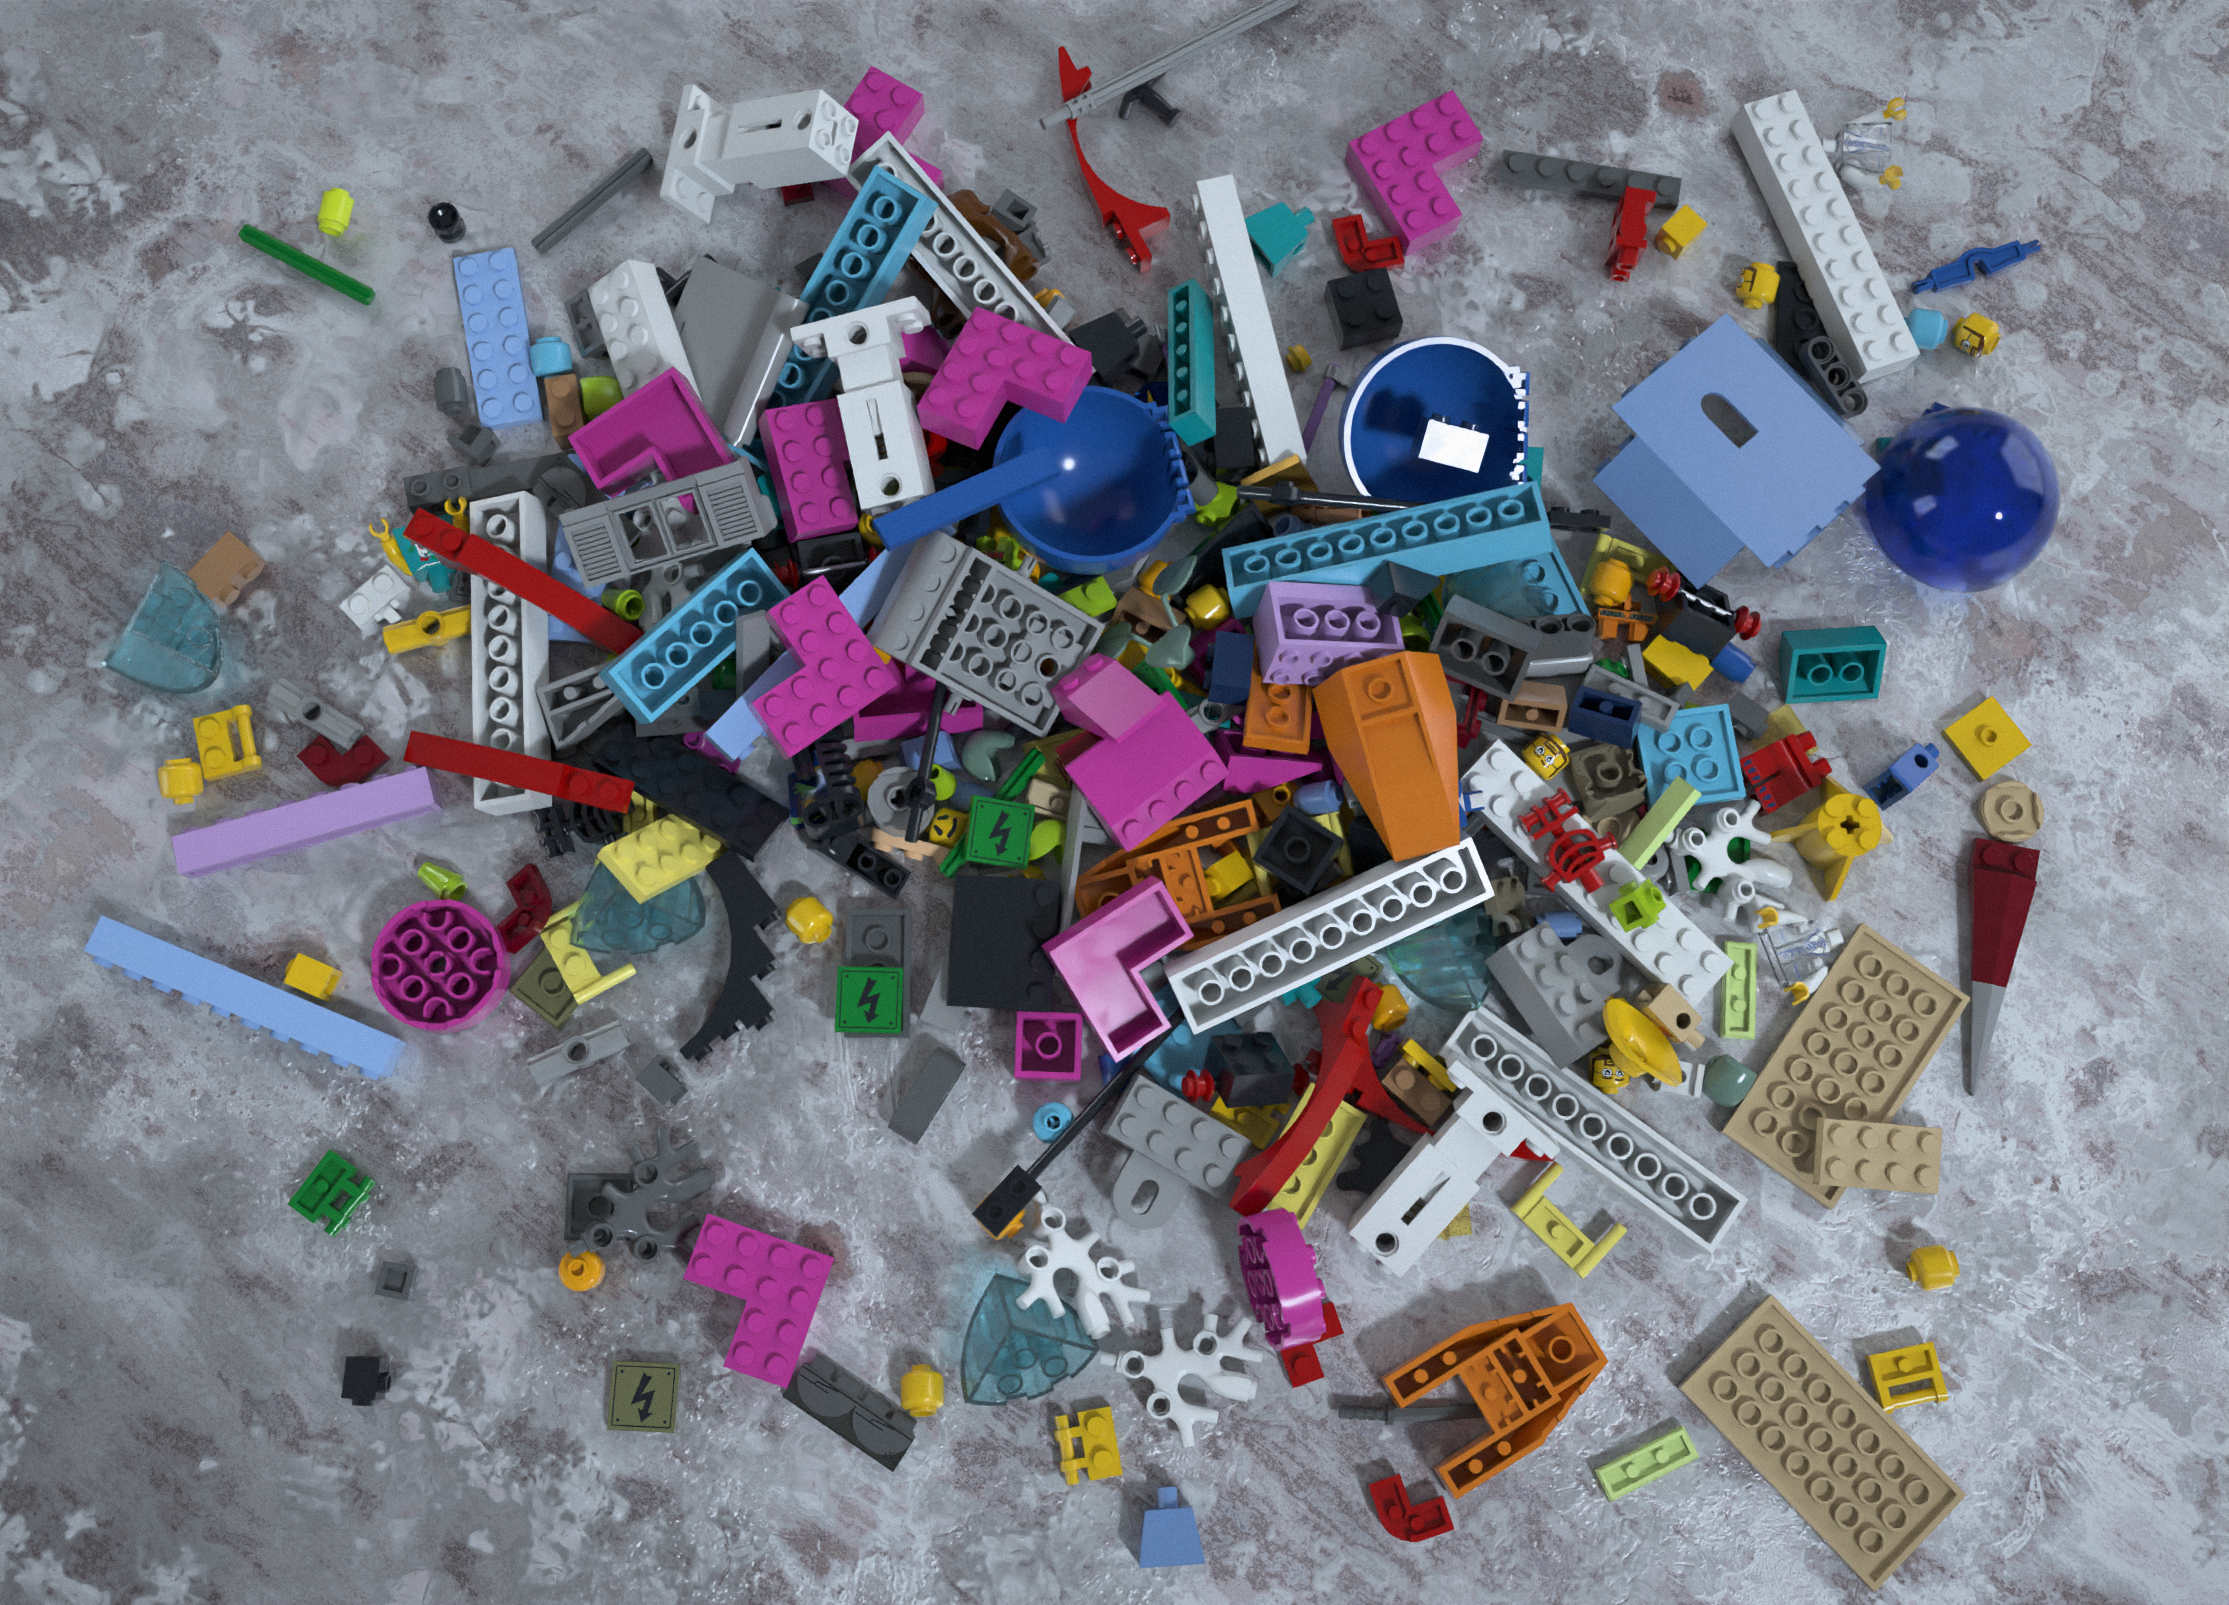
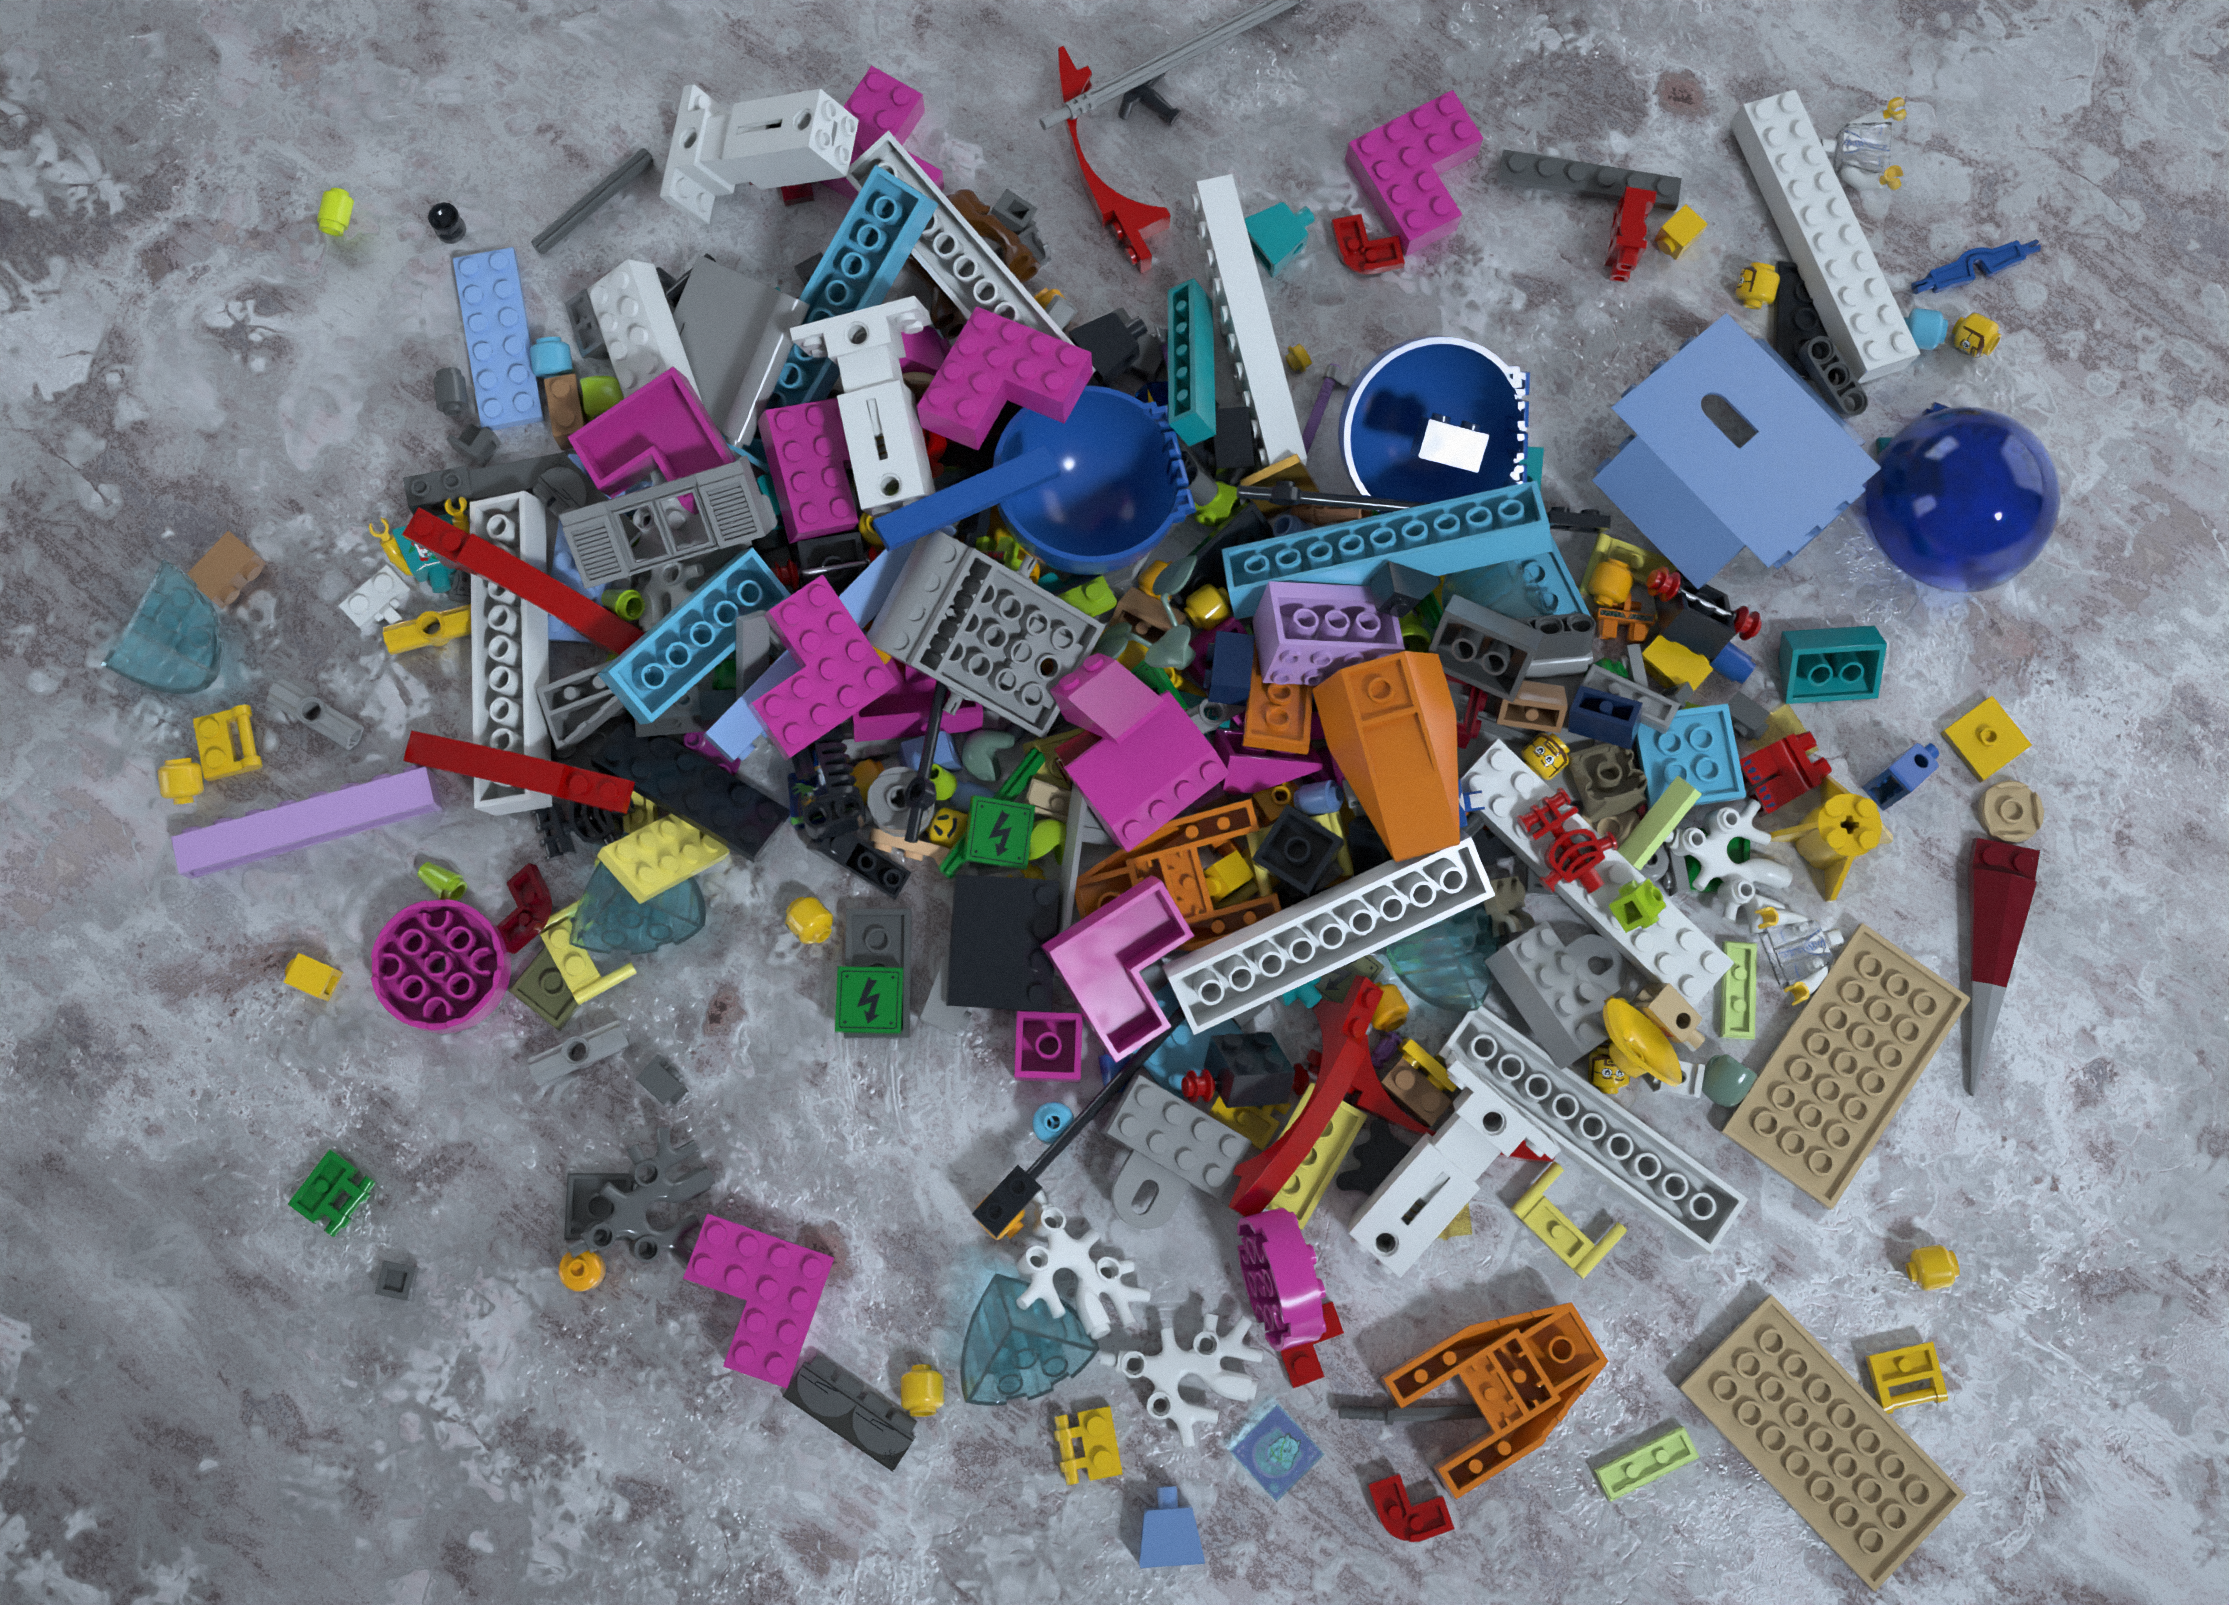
(244, 996): light blue brick -> none
(307, 264): green axle -> none
(336, 769): dark red plate -> none
(366, 1379): black brick -> none
(644, 1396): olive tile -> none
(750, 959): black arch -> none
(926, 1095): dark grey beam -> none
(1277, 1452): none -> clear light blue tile
(1363, 308): black brick -> none
(1563, 922): medium blue brick -> none
(1877, 1155): tan plate -> none

